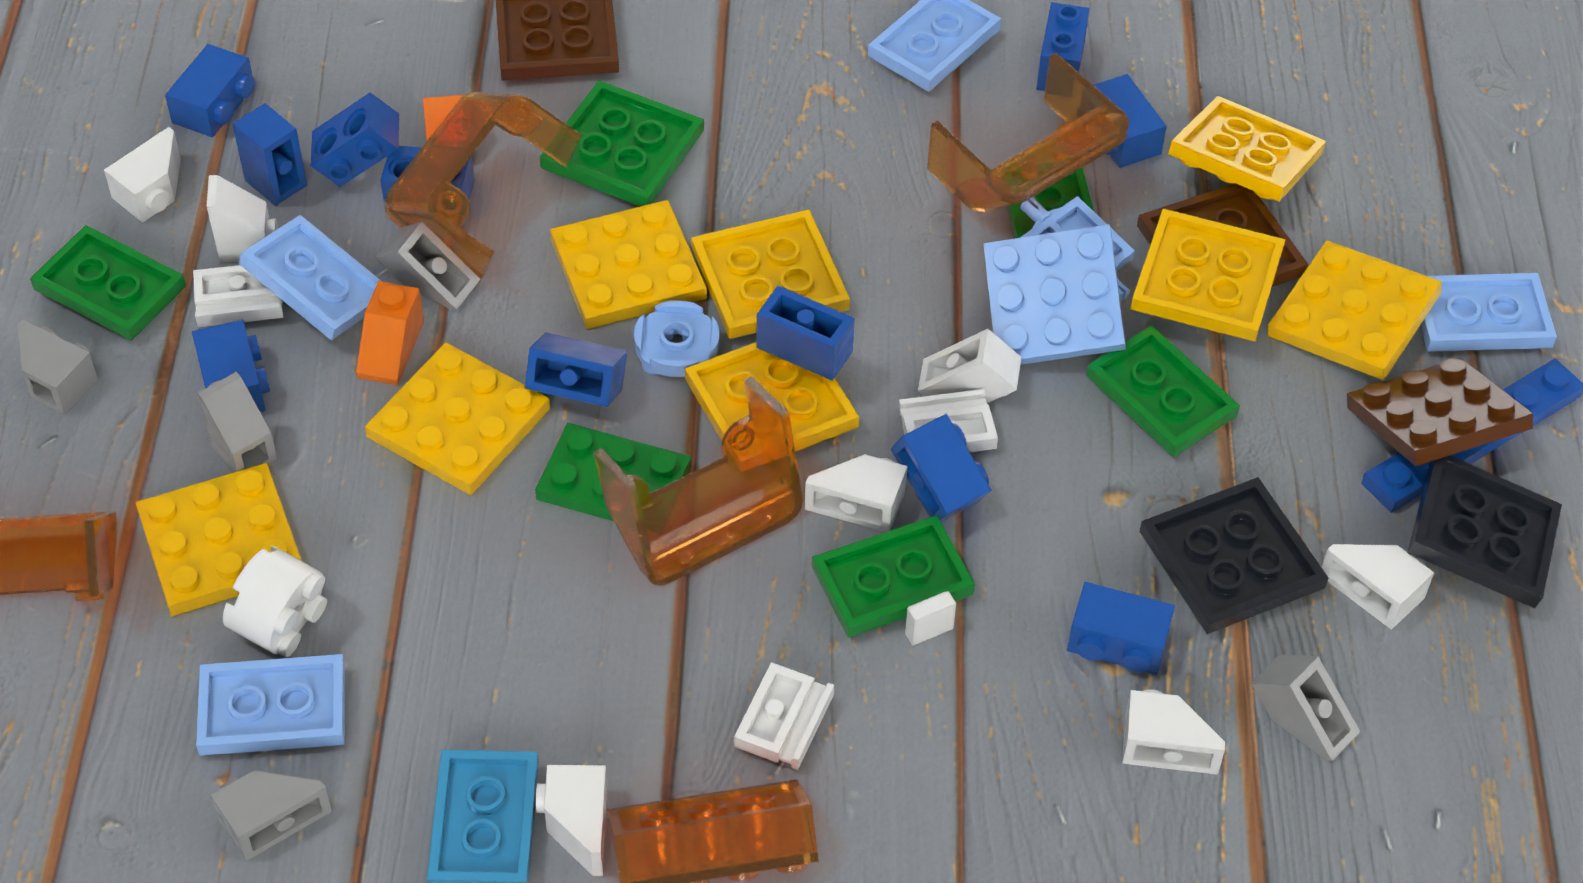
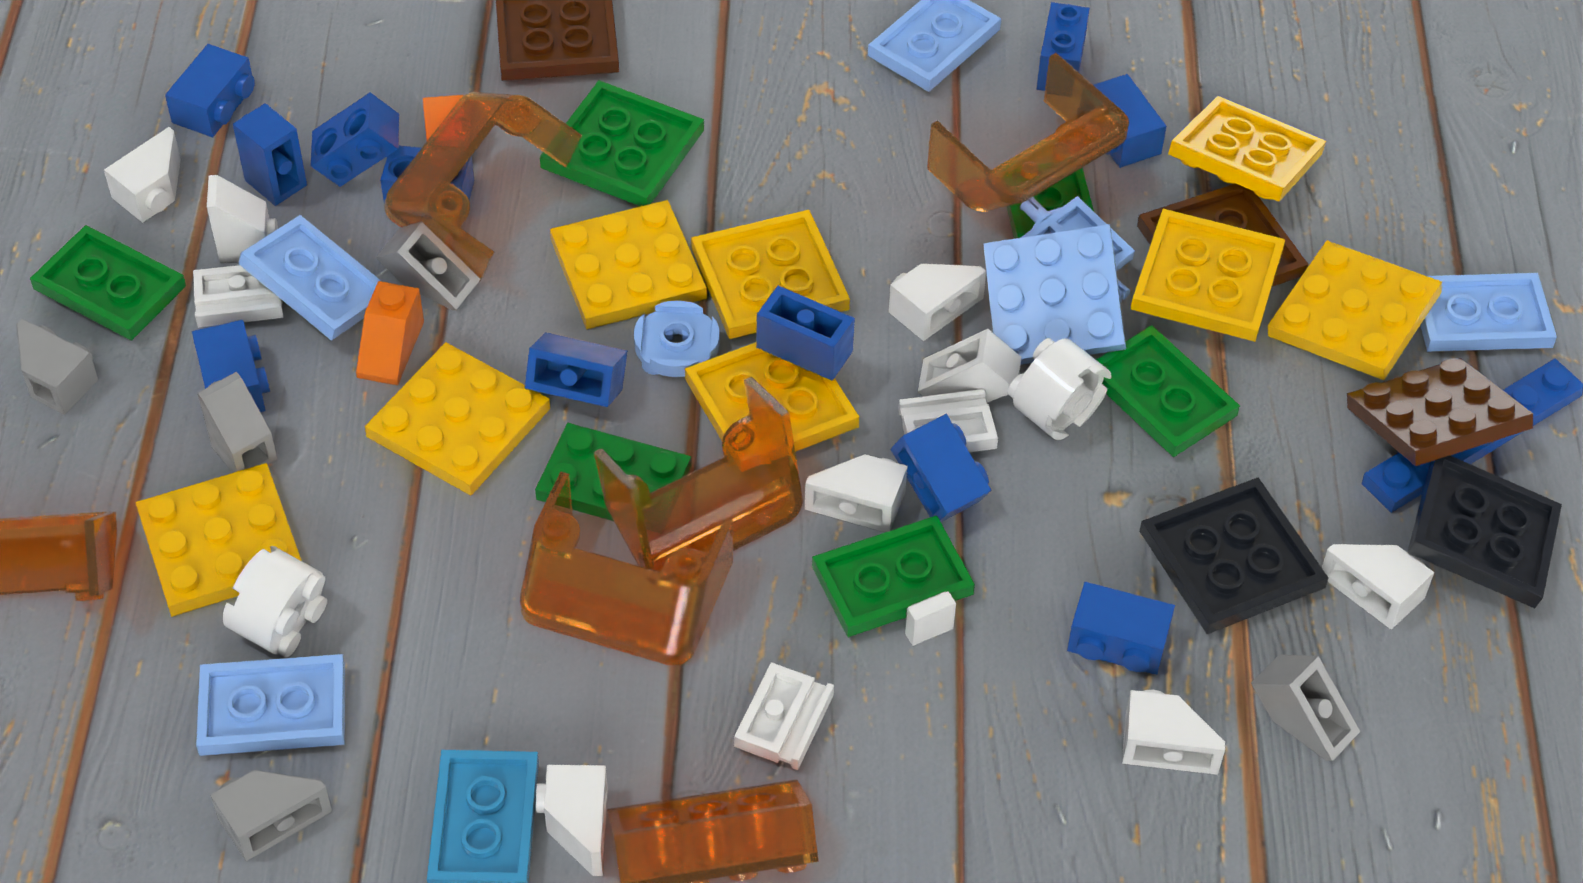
(615, 601): none -> clear orange windscreen
(935, 296): none -> white slope
(1059, 387): none -> white brick

